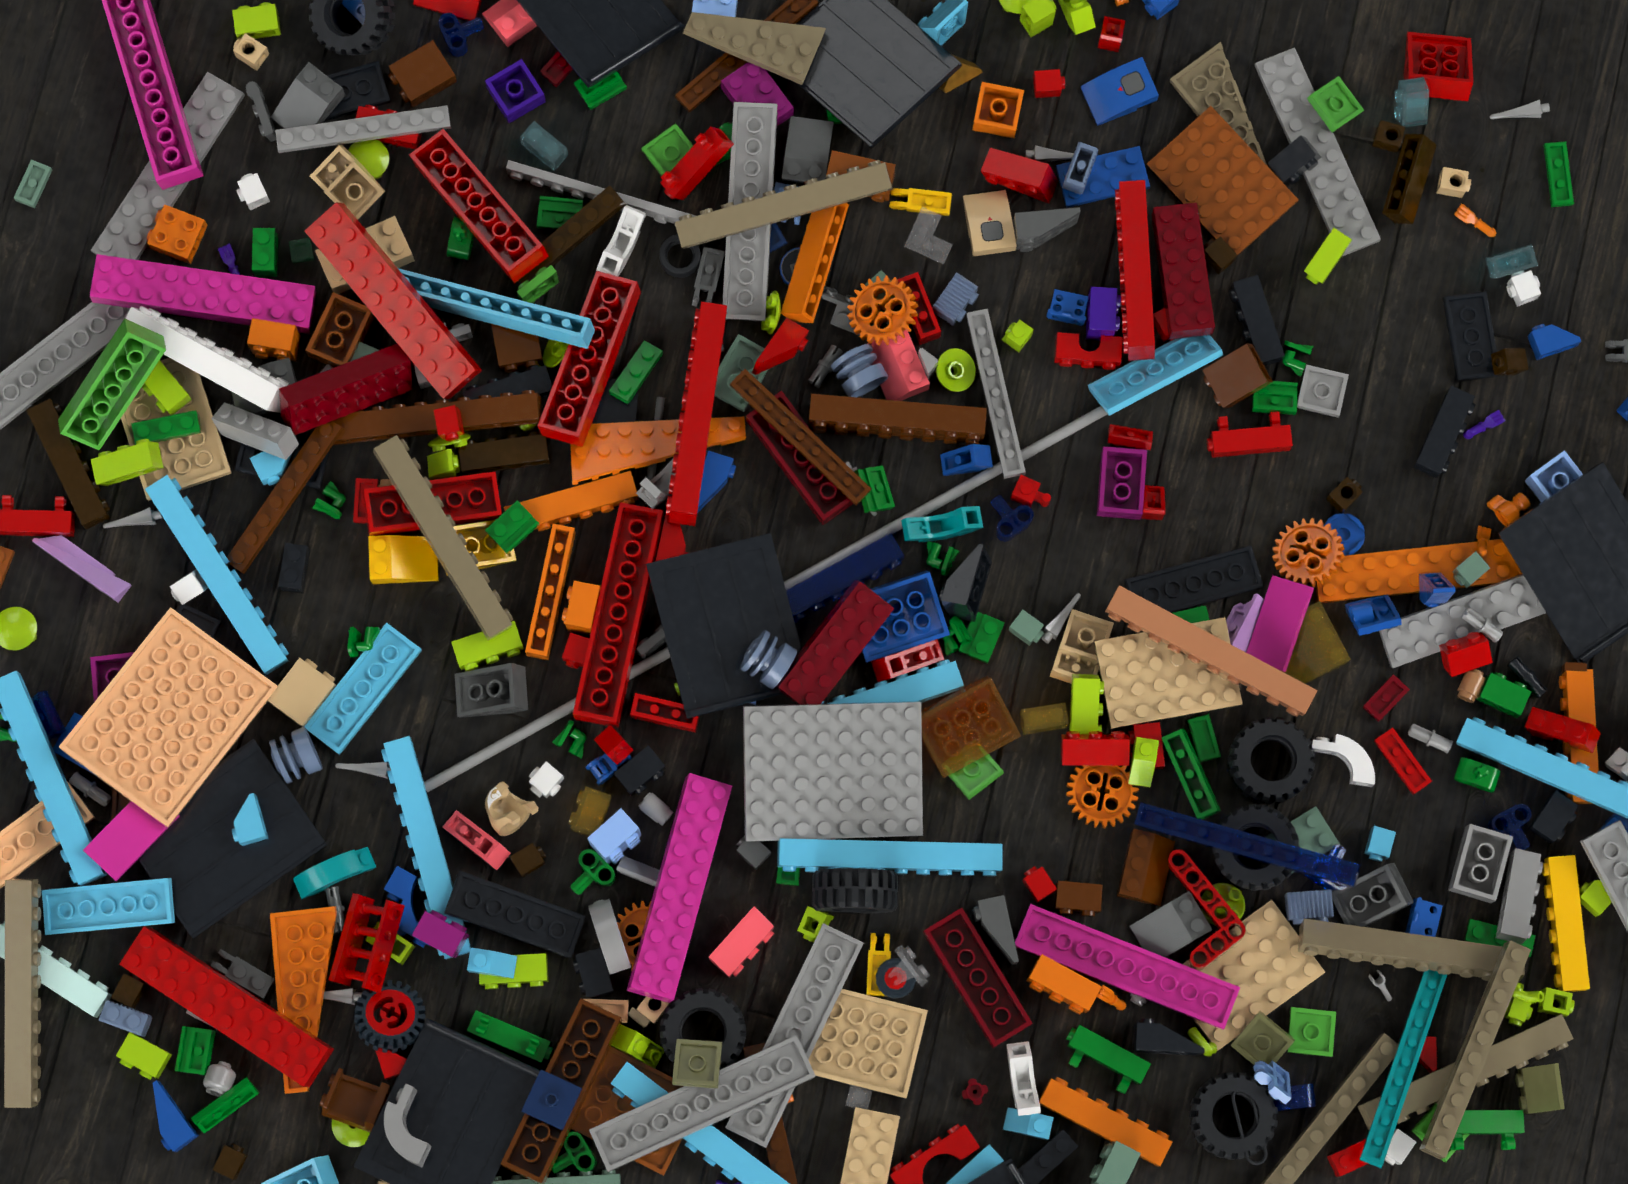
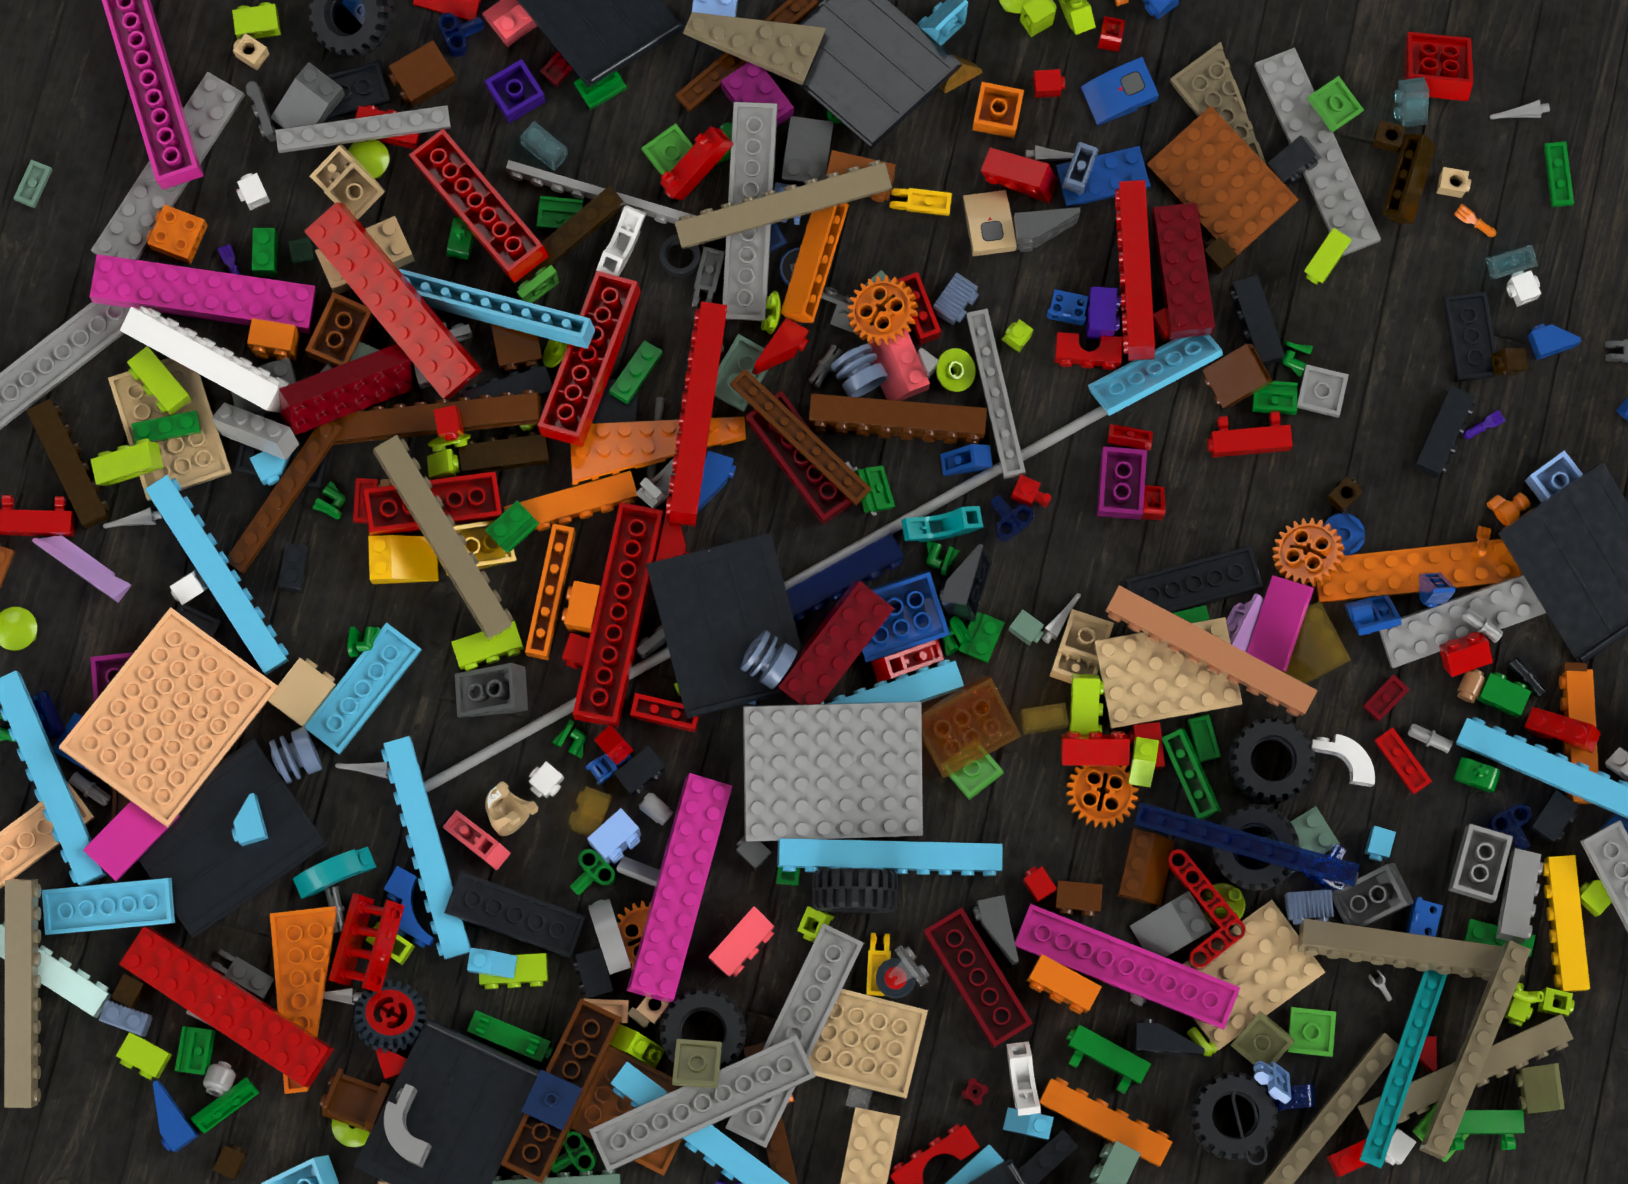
(112, 384): bright green brick -> none
(440, 934): magenta brick -> none
(528, 859): dark brown brick -> none
(923, 239): clear brick -> none
(1108, 996): orange piece -> none
(1470, 570): sand green brick -> none

